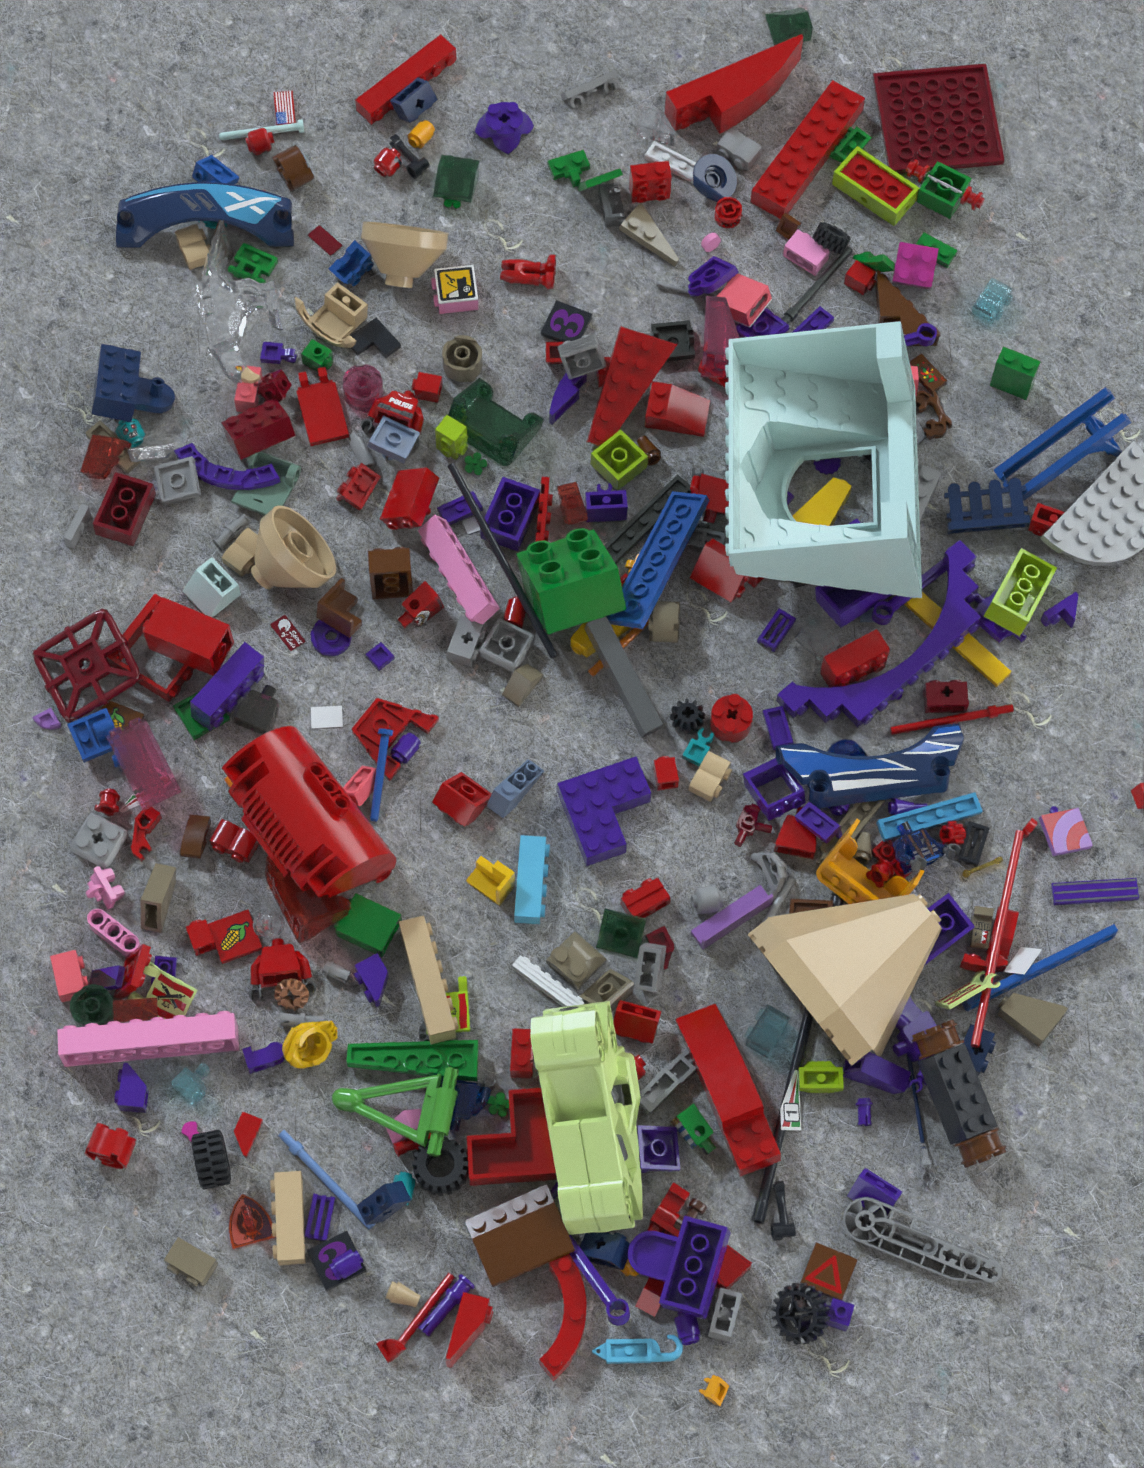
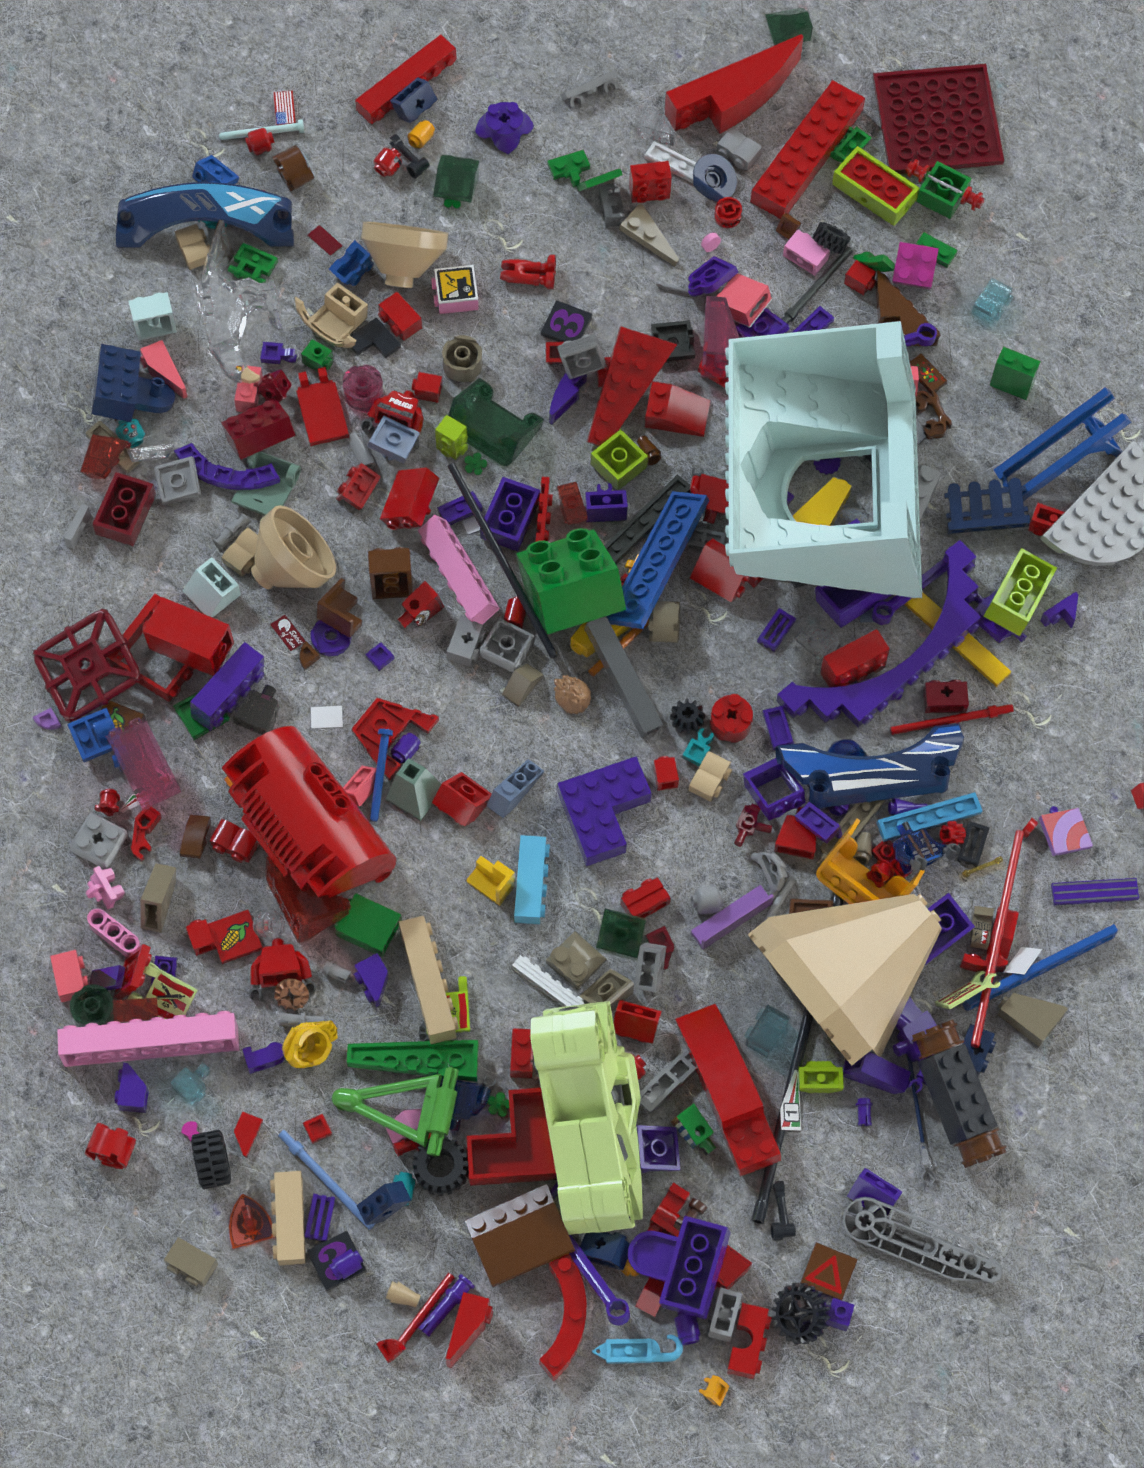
(152, 316): none -> light aqua brick
(159, 364): none -> coral slope
(308, 655): none -> reddish brown tile
(317, 1128): none -> red tile
(399, 316): none -> red brick
(413, 789): none -> sand green slope
(572, 694): none -> medium nougat hair
(745, 1361): none -> red arch

